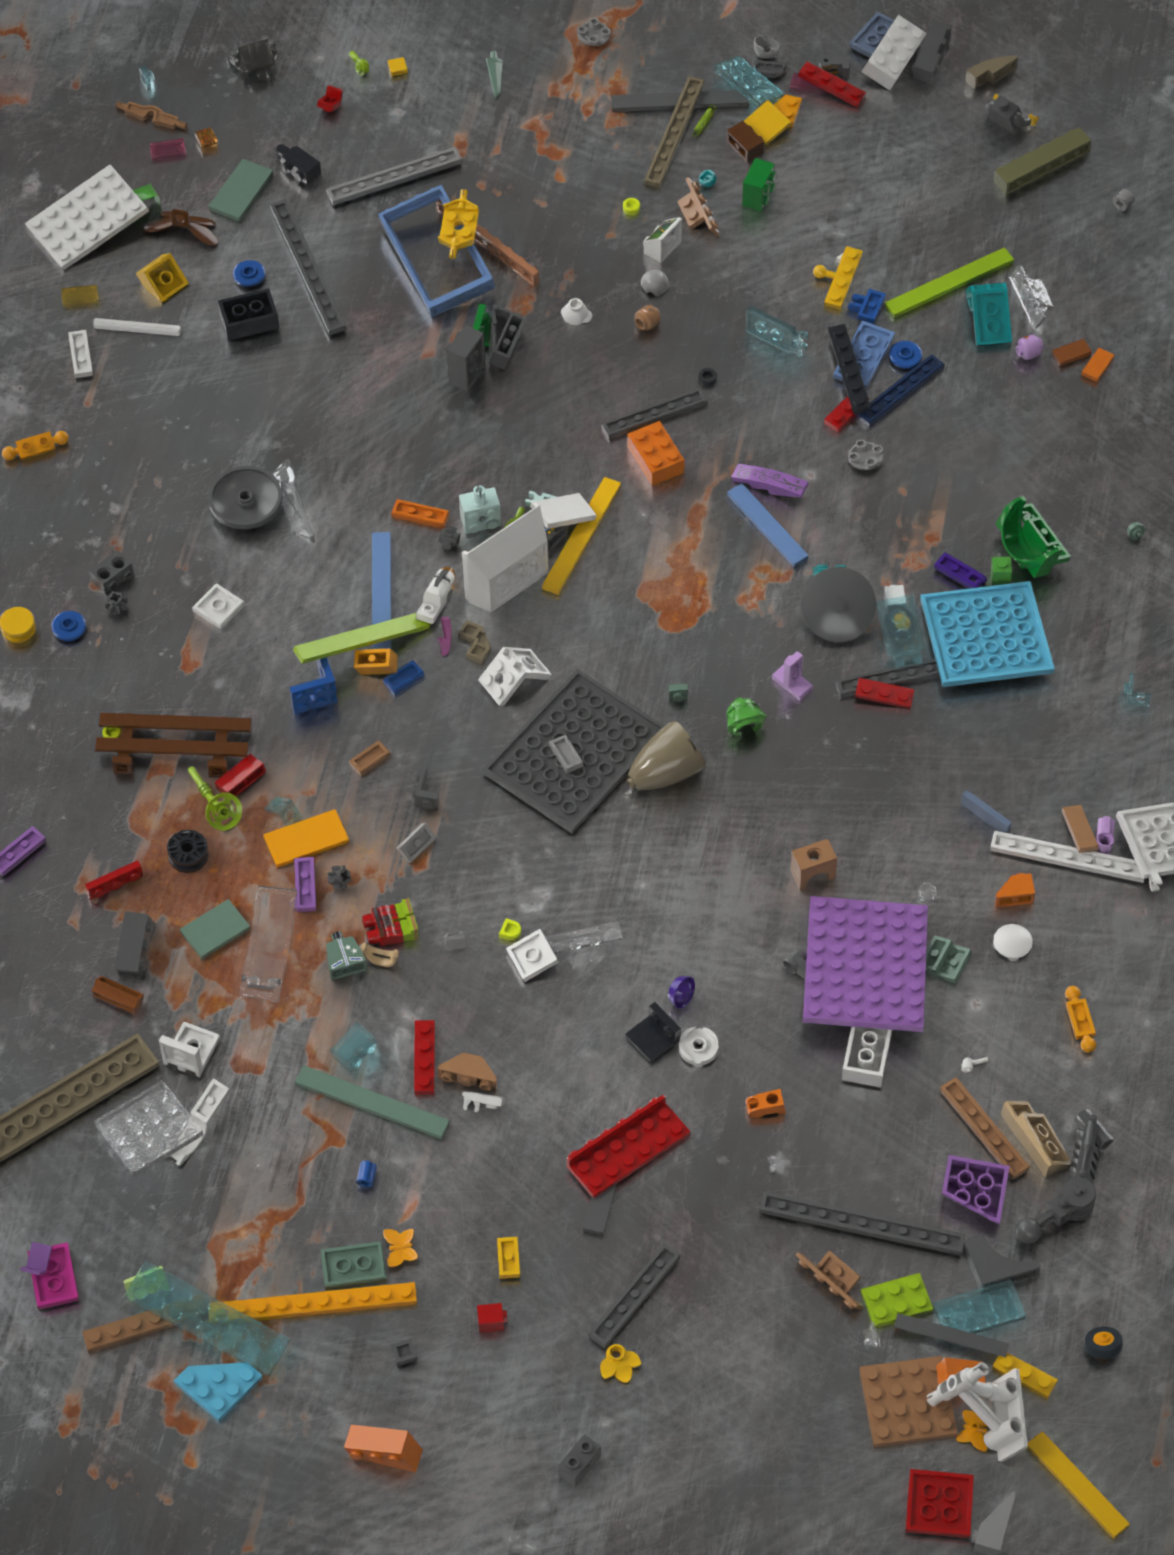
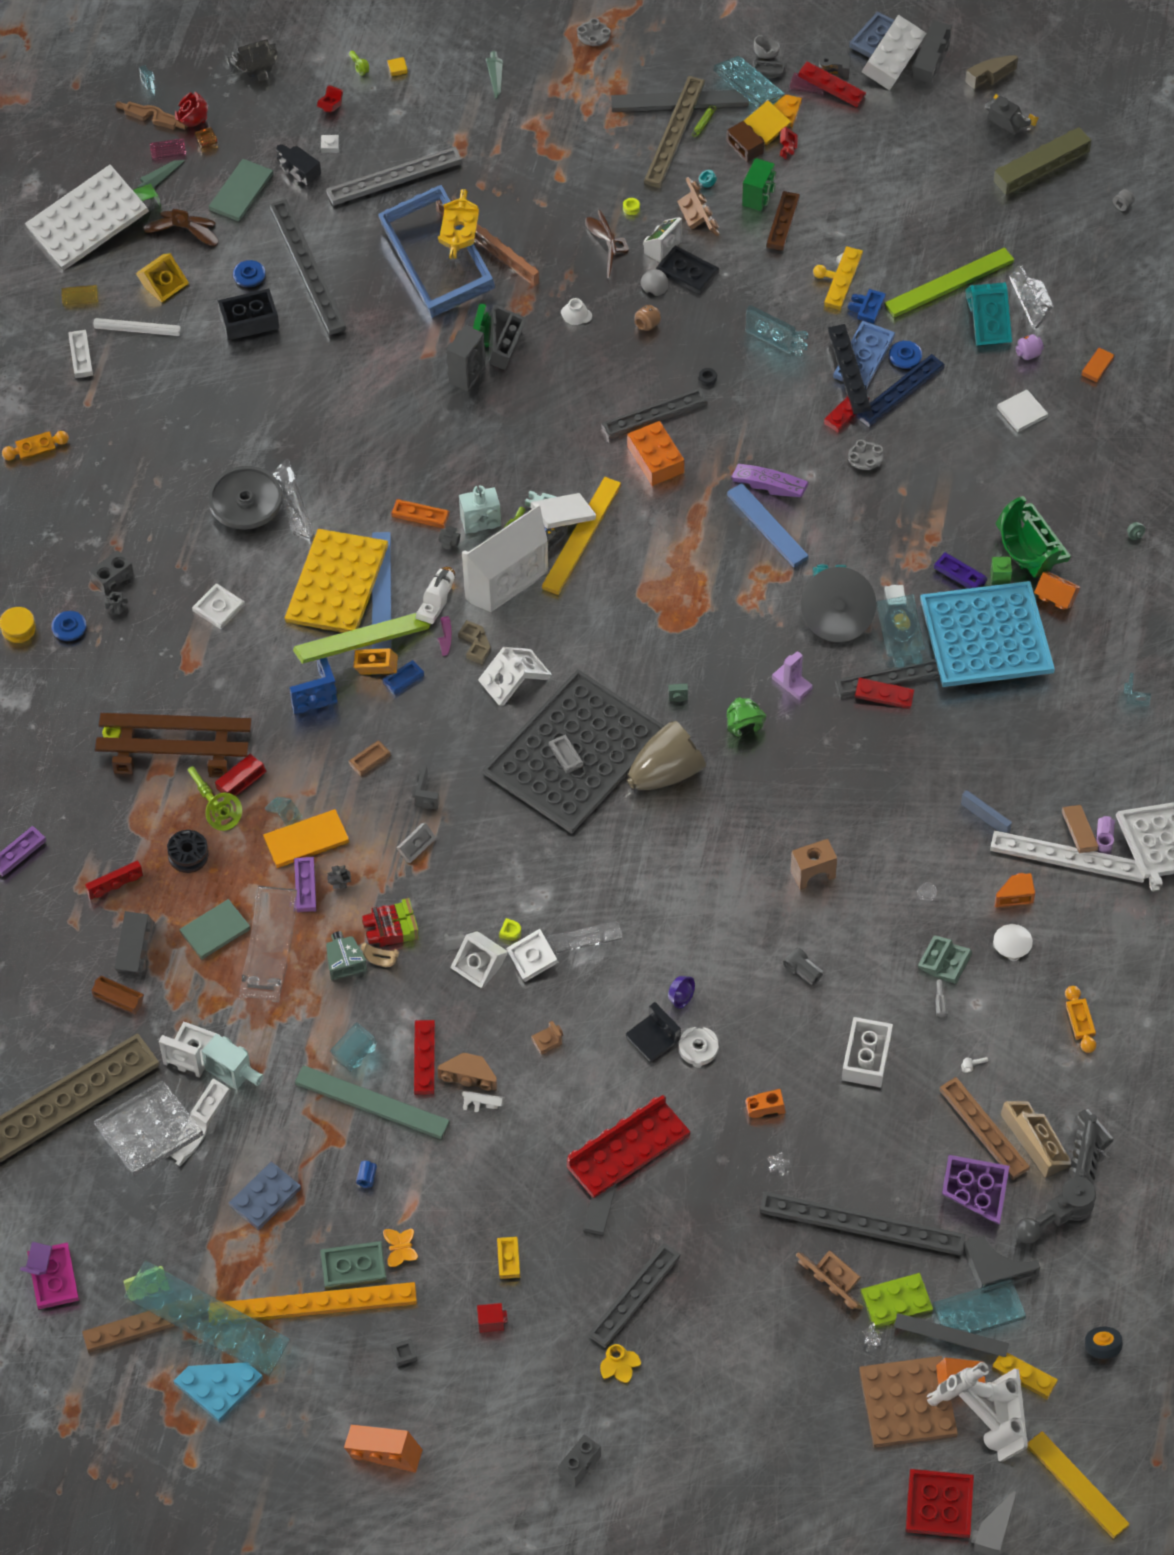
(160, 174): none -> sand green bar
(192, 110): none -> red cylinder
(229, 1062): none -> light aqua brick
(264, 1195): none -> sand blue plate
(329, 143): none -> white plate
(336, 581): none -> yellow plate
(478, 959): none -> white slope
(548, 1038): none -> medium nougat bracket
(602, 230): none -> reddish brown piece
(688, 269): none -> black tile
(783, 220): none -> reddish brown plate
(789, 142): none -> red plate
(865, 964): medium lavender plate -> none
(941, 1001): none -> light grey axle
(973, 1430): light orange piece -> none
(1022, 410): none -> white tile
(1056, 590): none -> orange brick
(1071, 352): dark orange tile -> none

